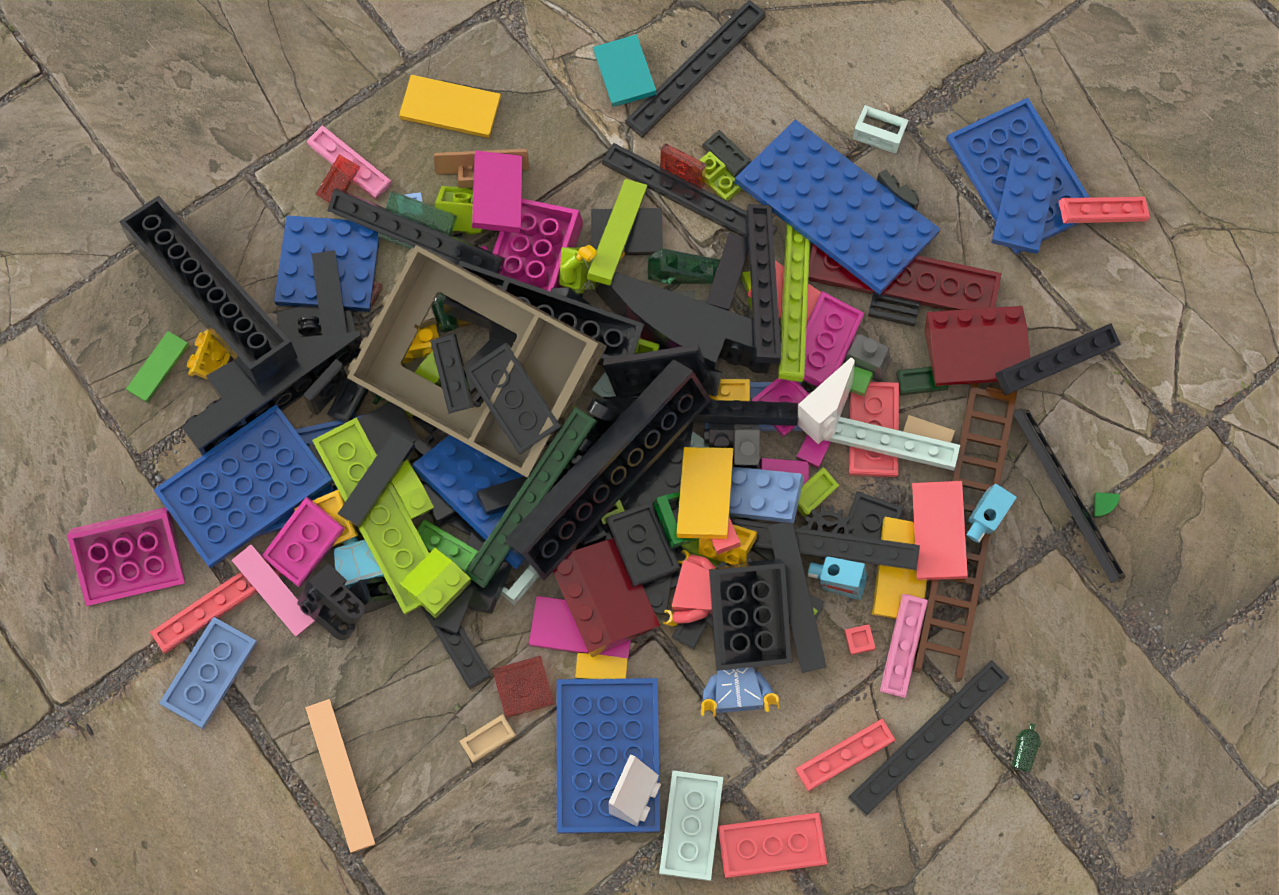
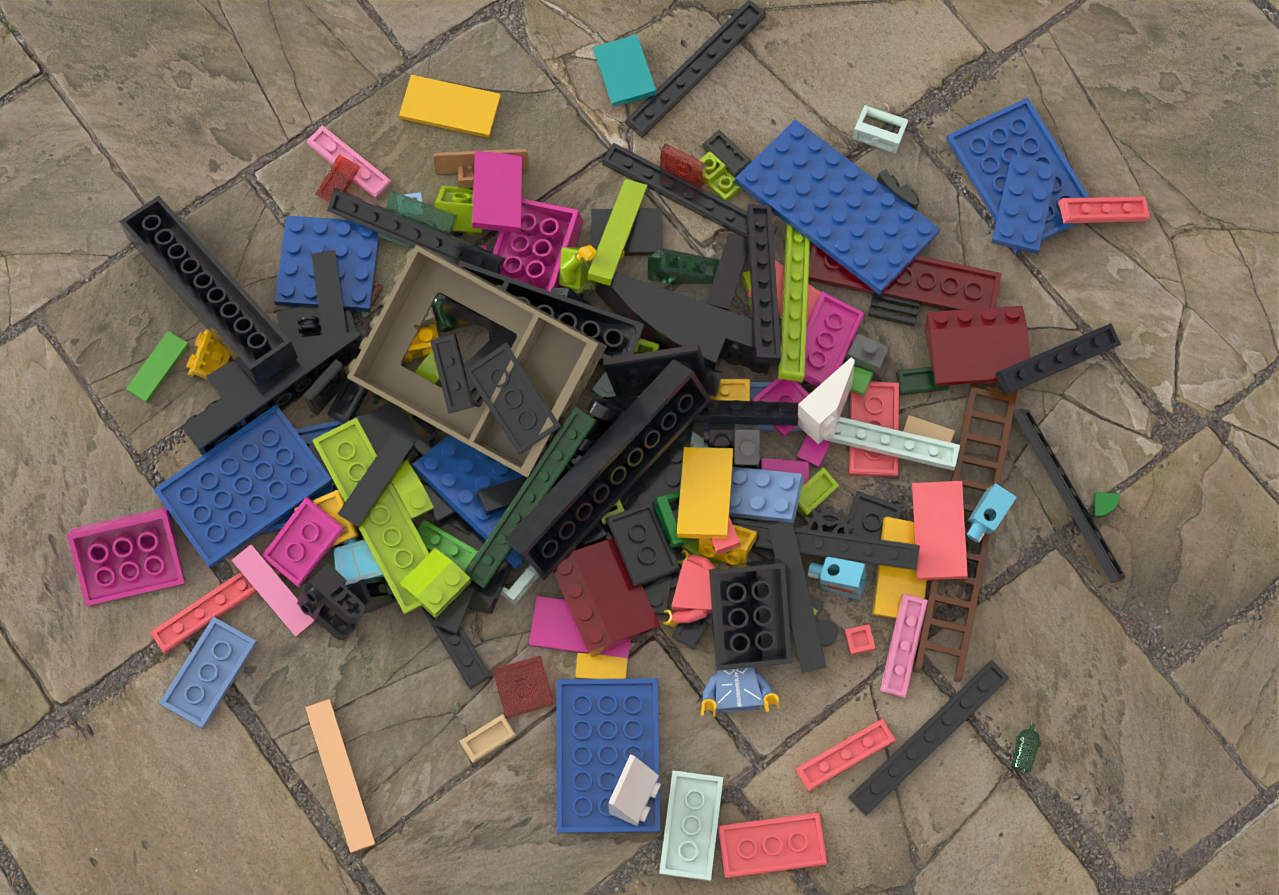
(828, 632): none -> black tile

